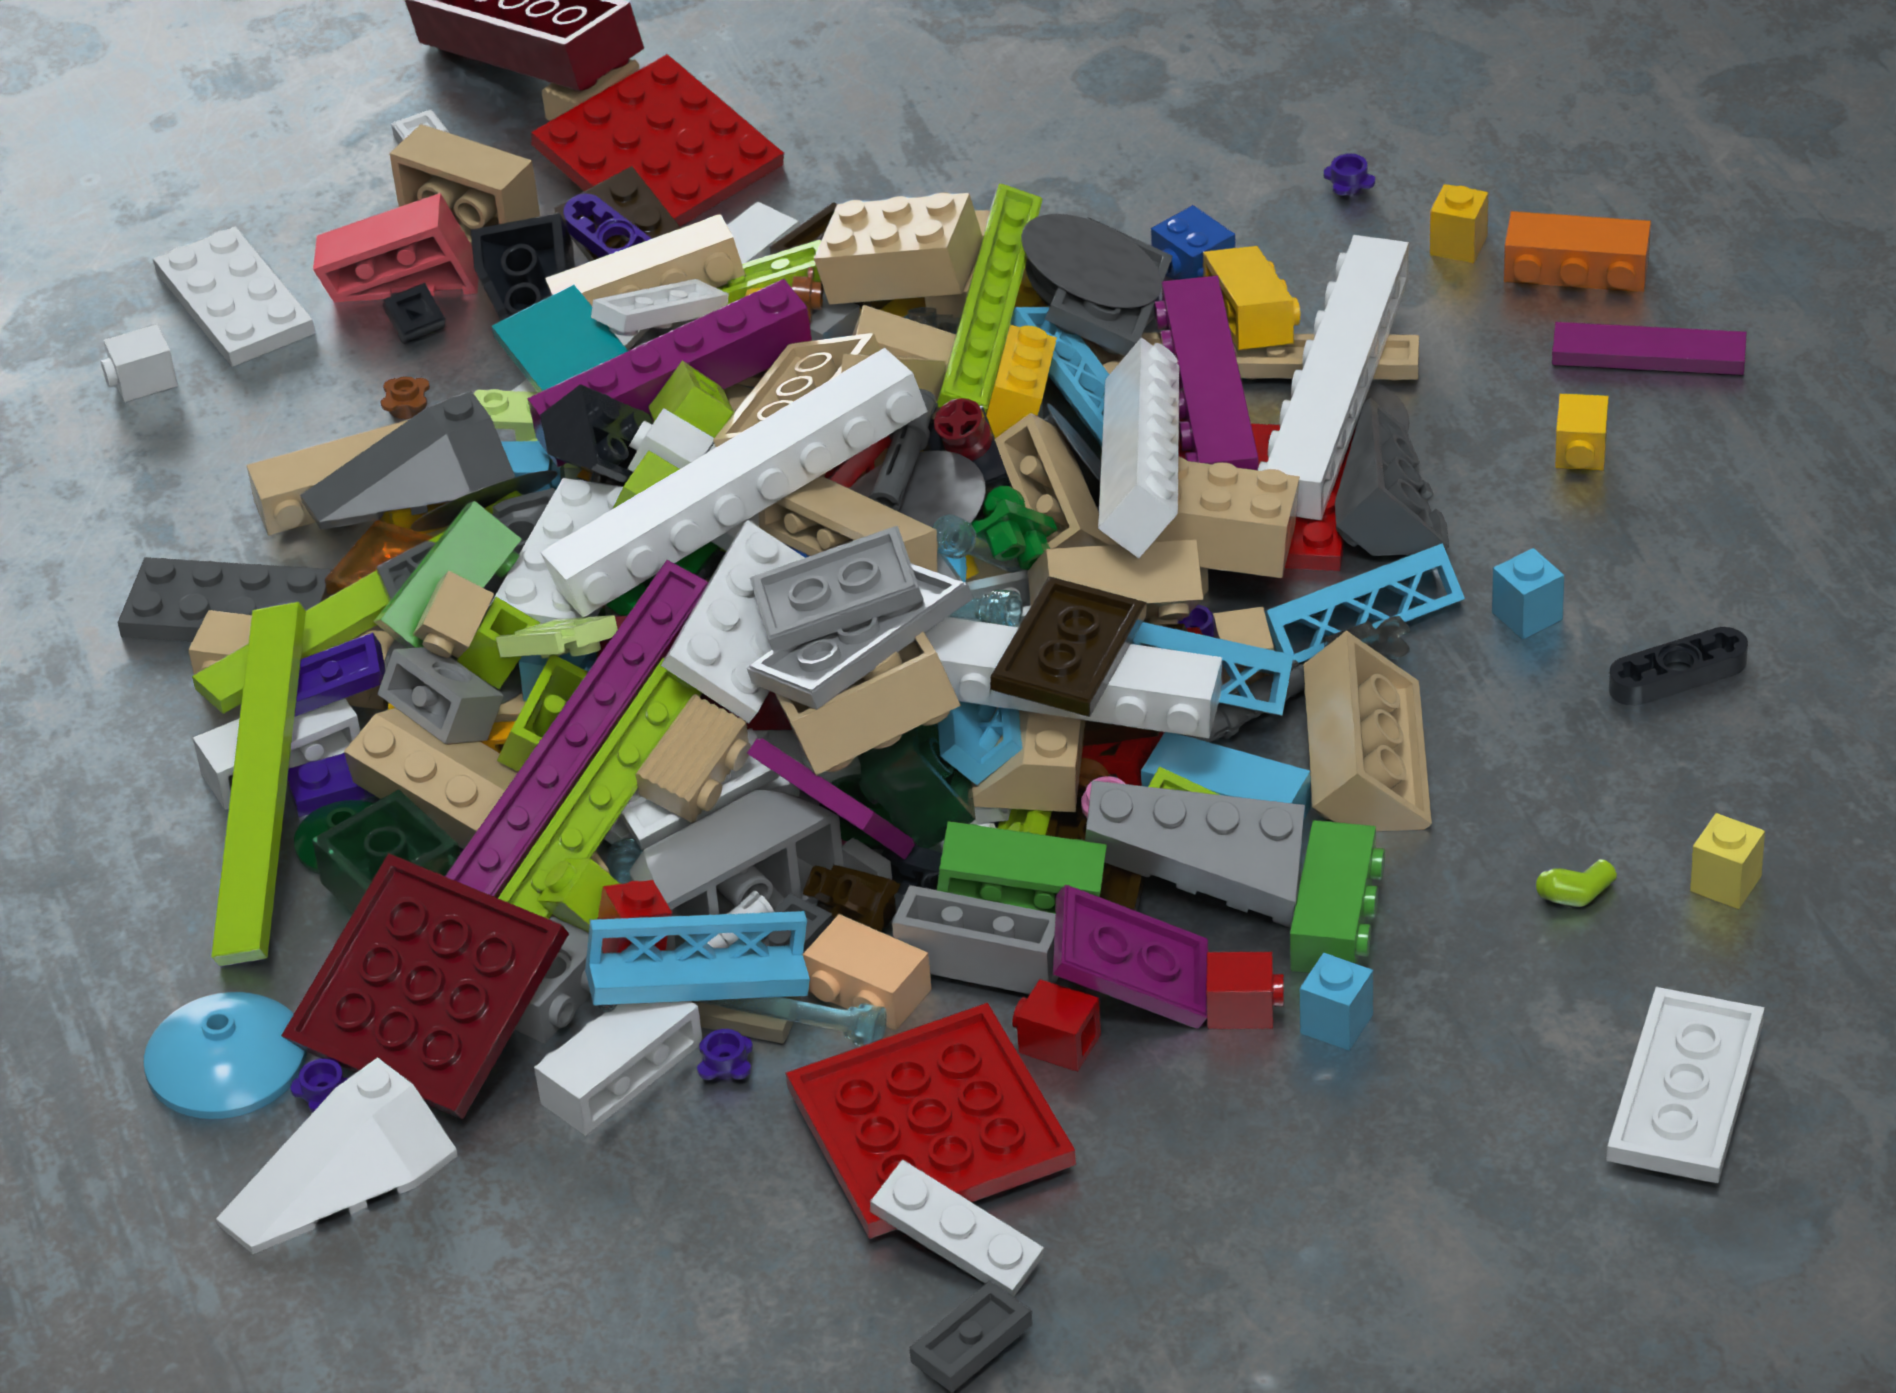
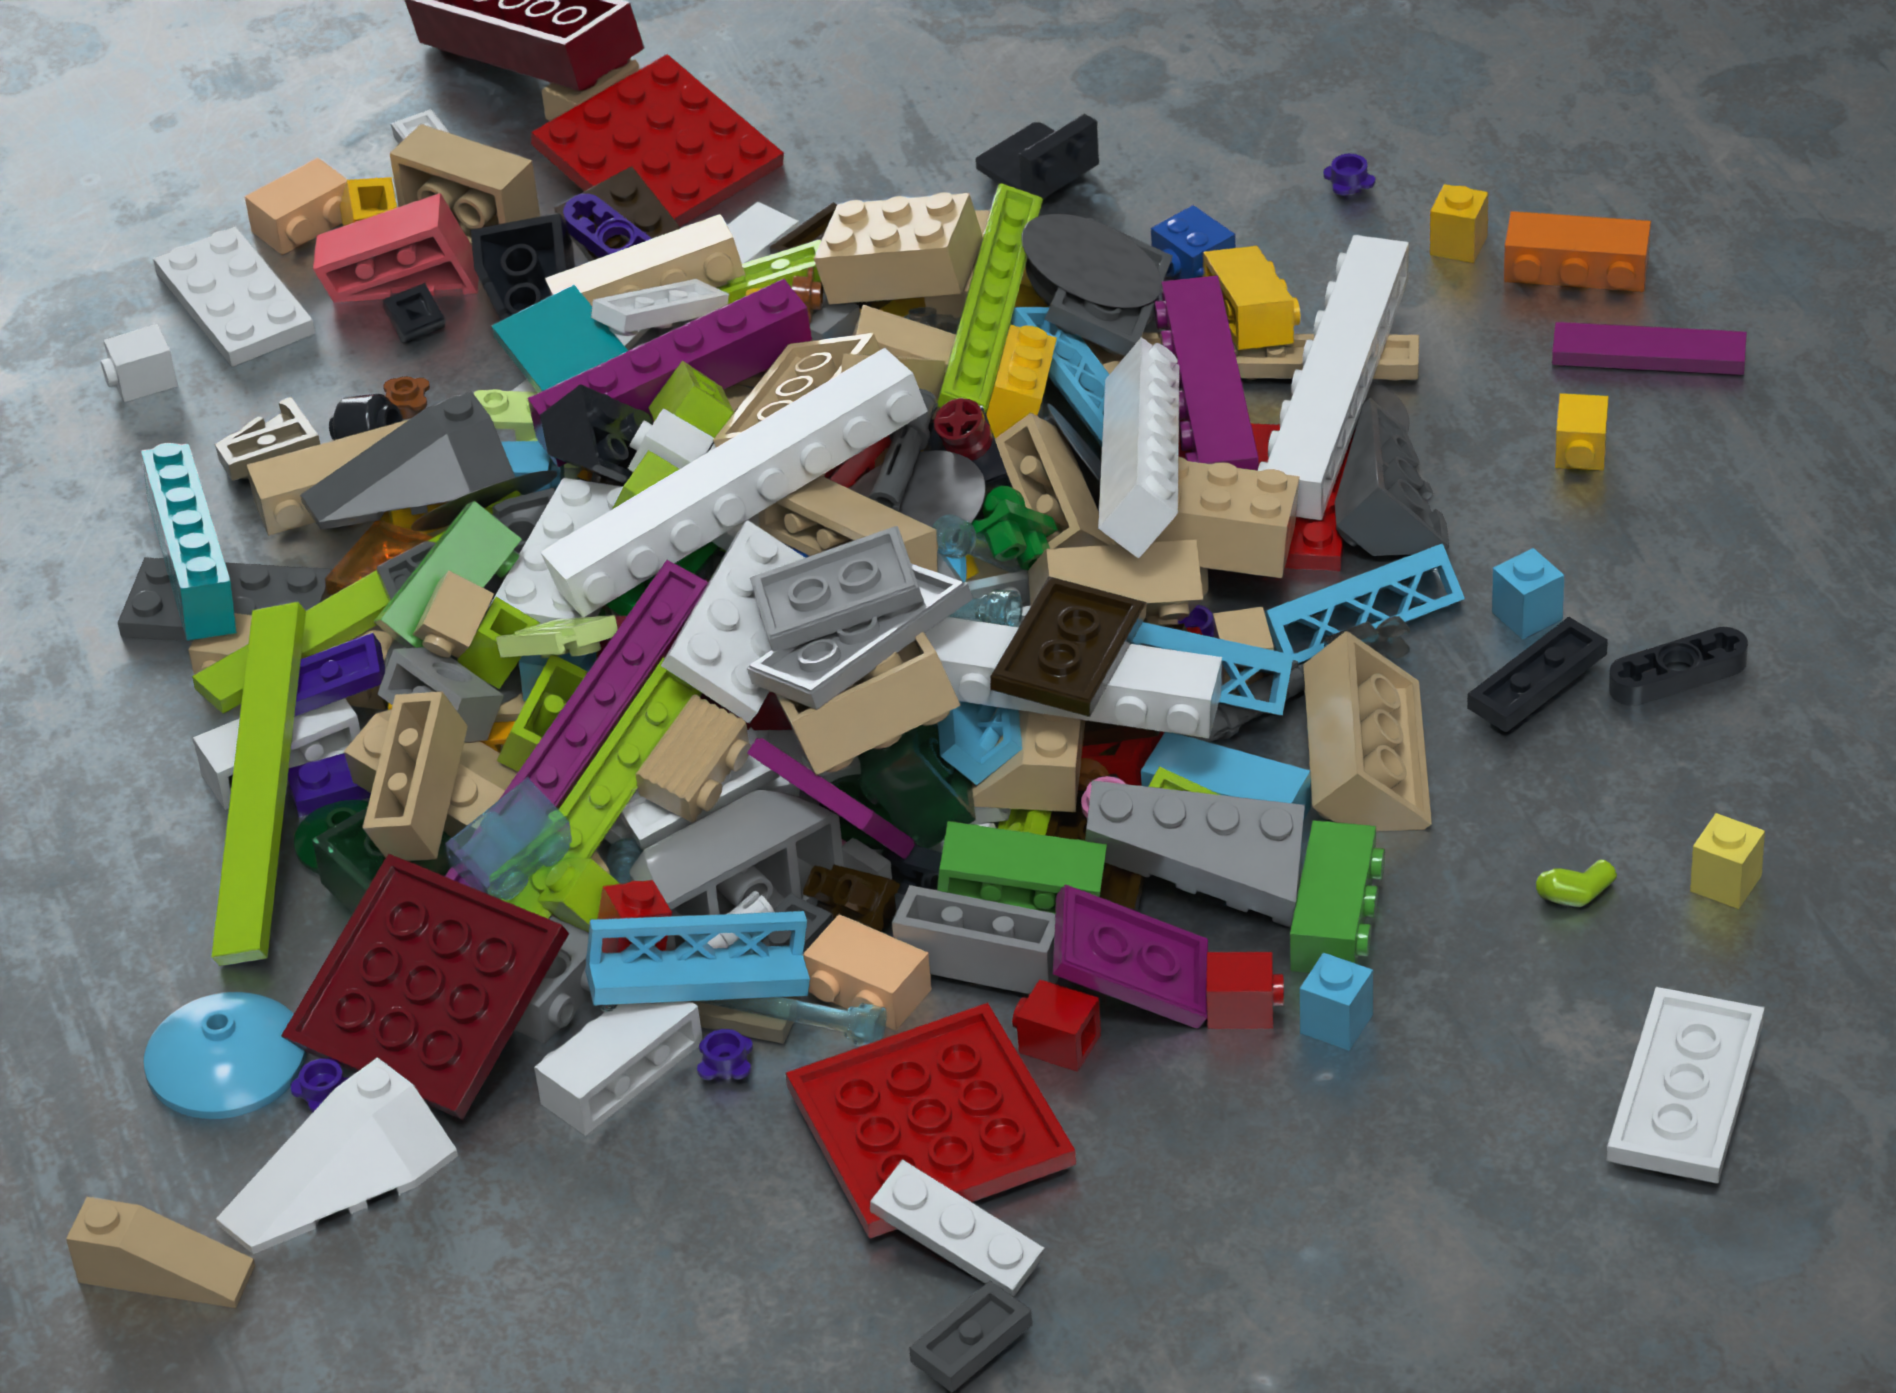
(149, 1254): none -> tan slope
(188, 542): none -> teal brick
(262, 440): none -> dark tan wing
(297, 206): none -> light nougat brick
(362, 414): none -> black head
(366, 198): none -> yellow brick
(415, 776): none -> tan brick
(510, 842): none -> clear light blue brick
(1042, 158): none -> black bracket
(1537, 674): none -> black plate

